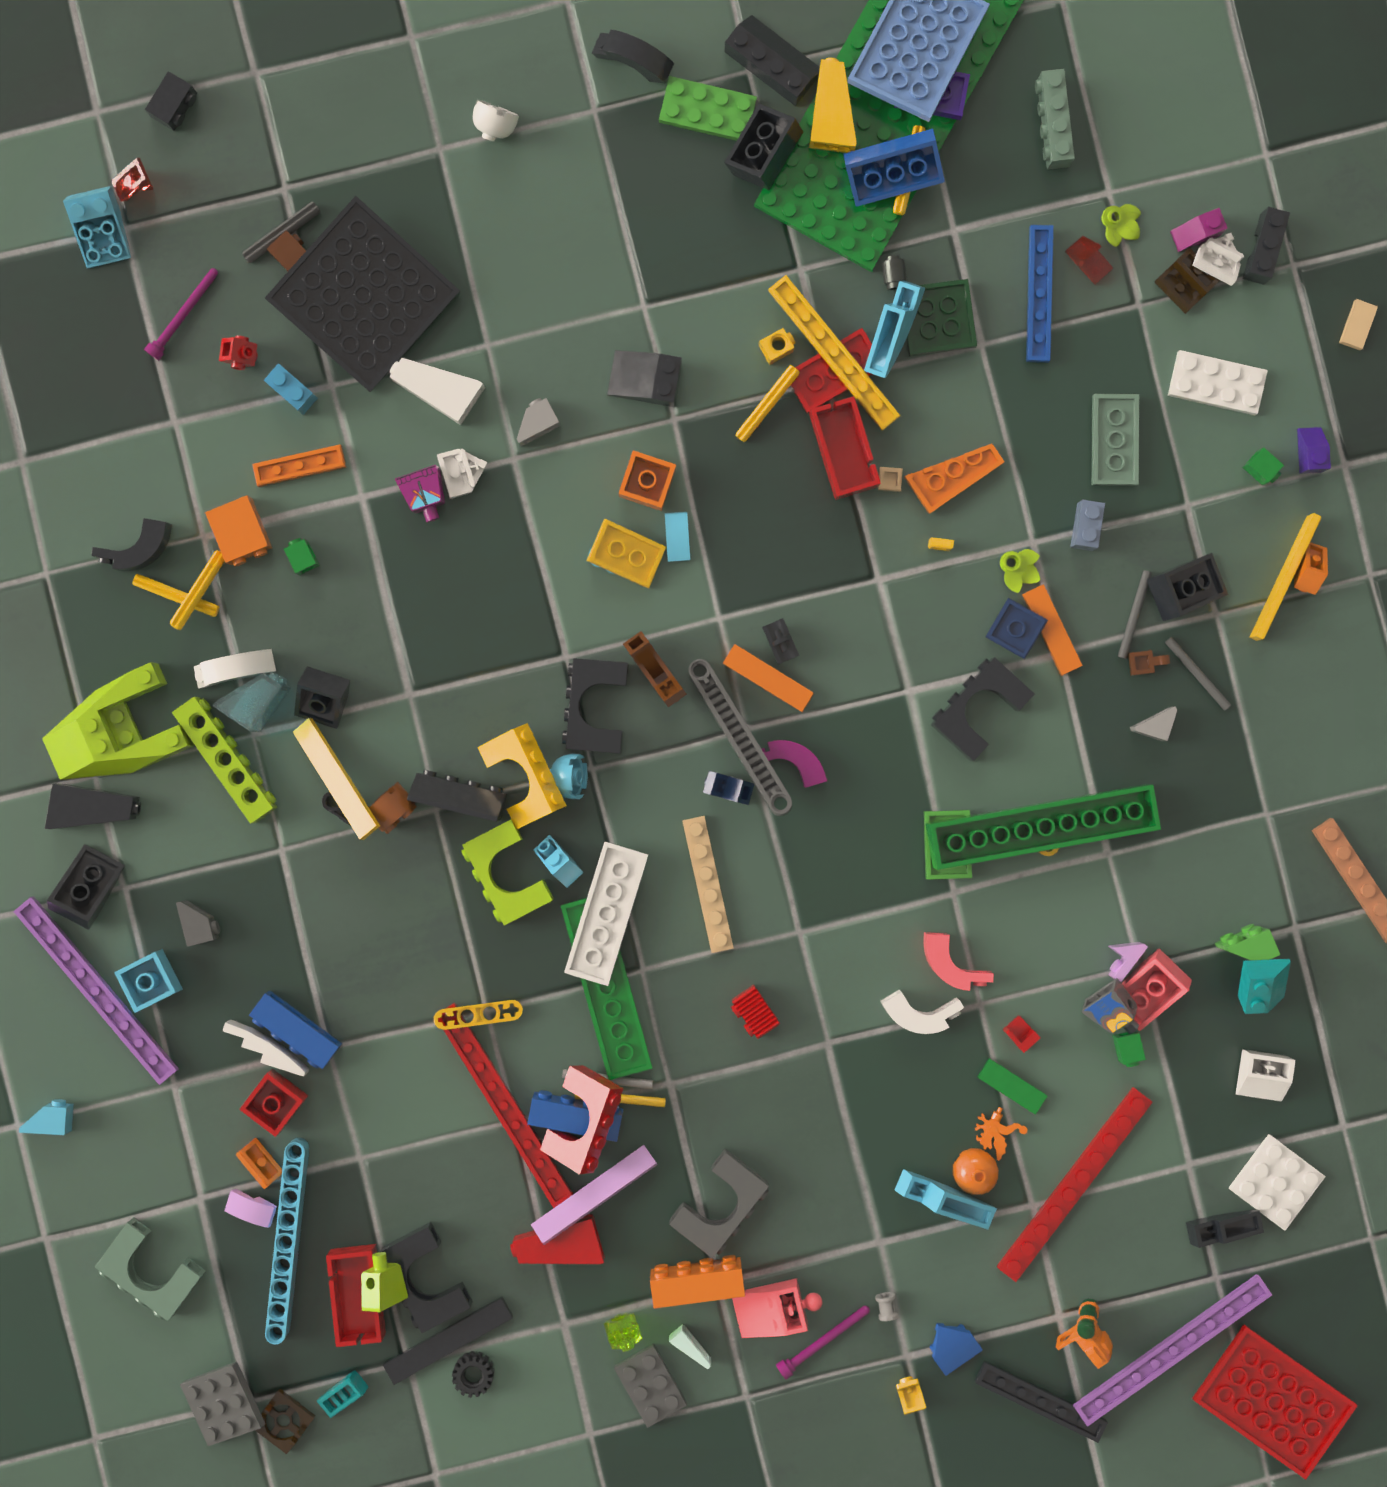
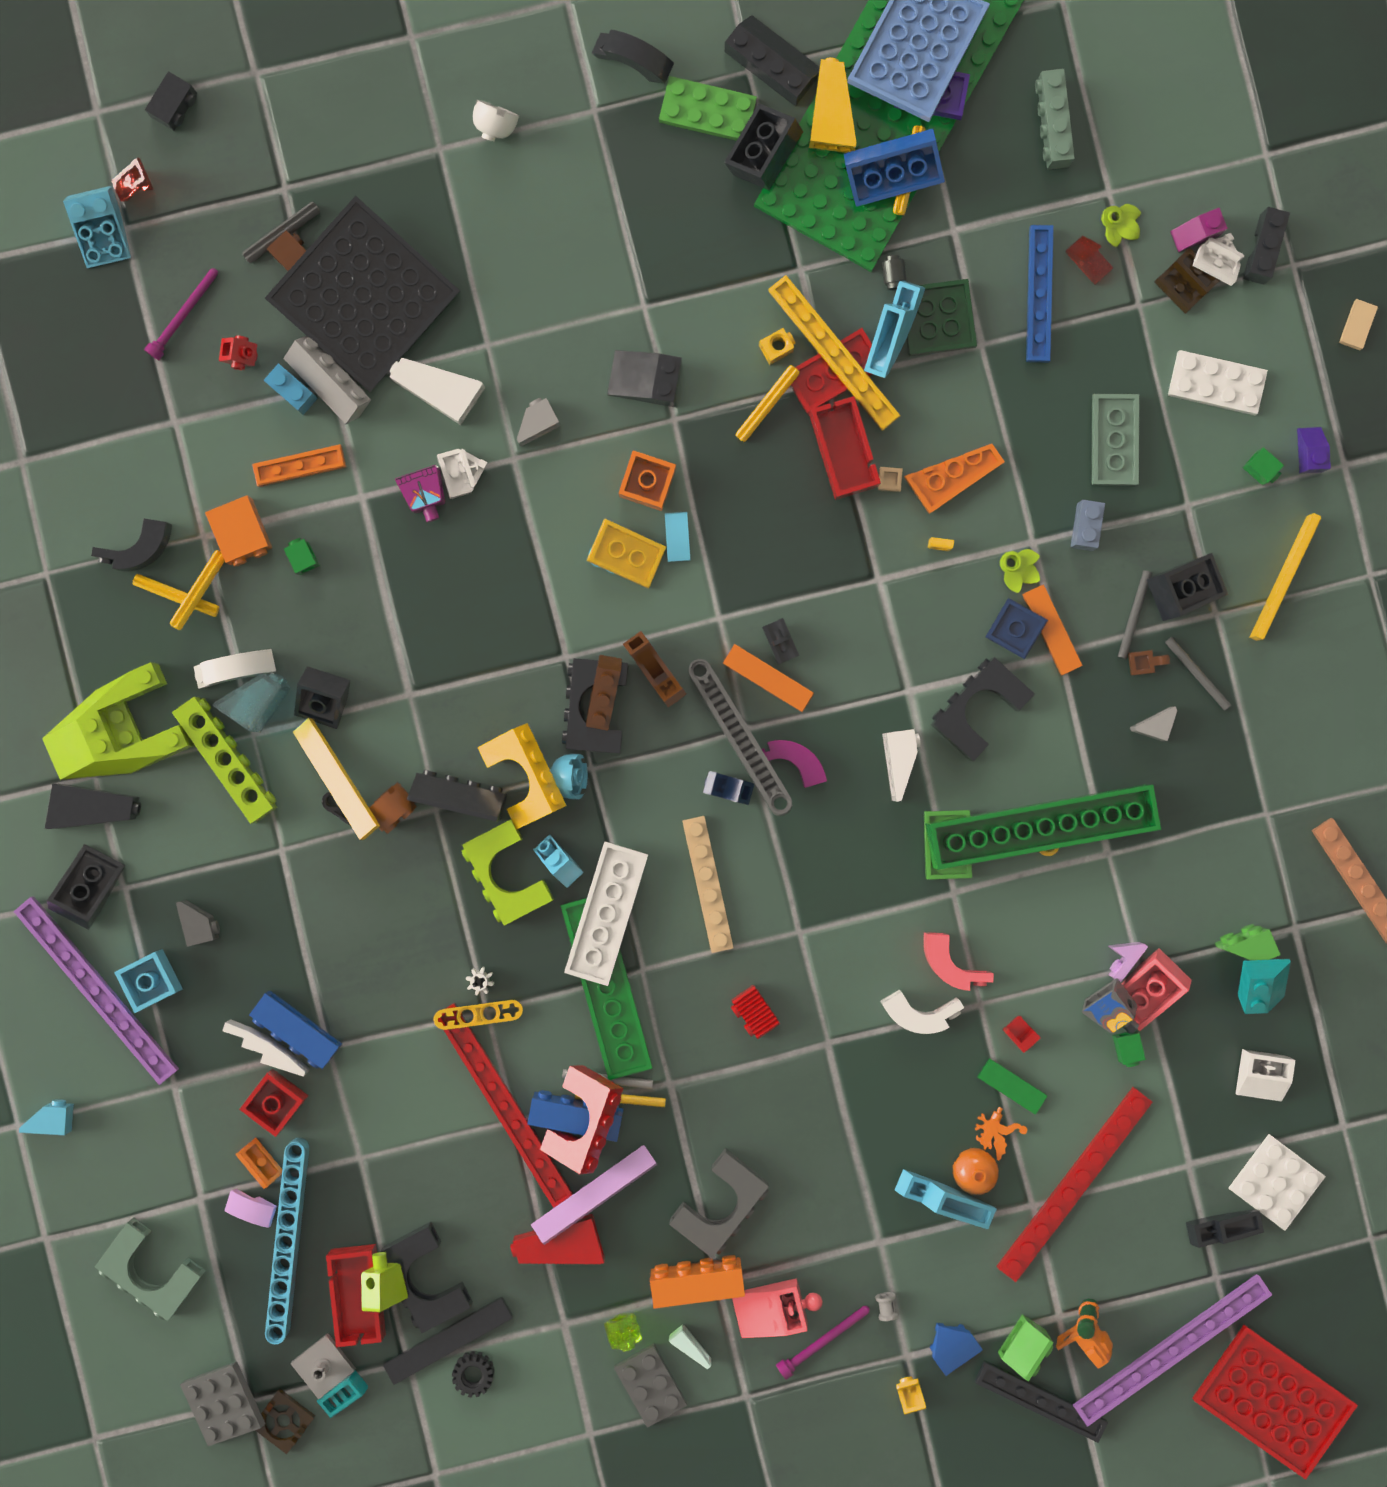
(323, 1366): none -> light grey tile
(327, 379): none -> light grey brick
(479, 987): none -> white gear
(604, 692): none -> reddish brown brick
(900, 756): none -> white slope
(1026, 1347): none -> slope
(1312, 569): orange slope -> none

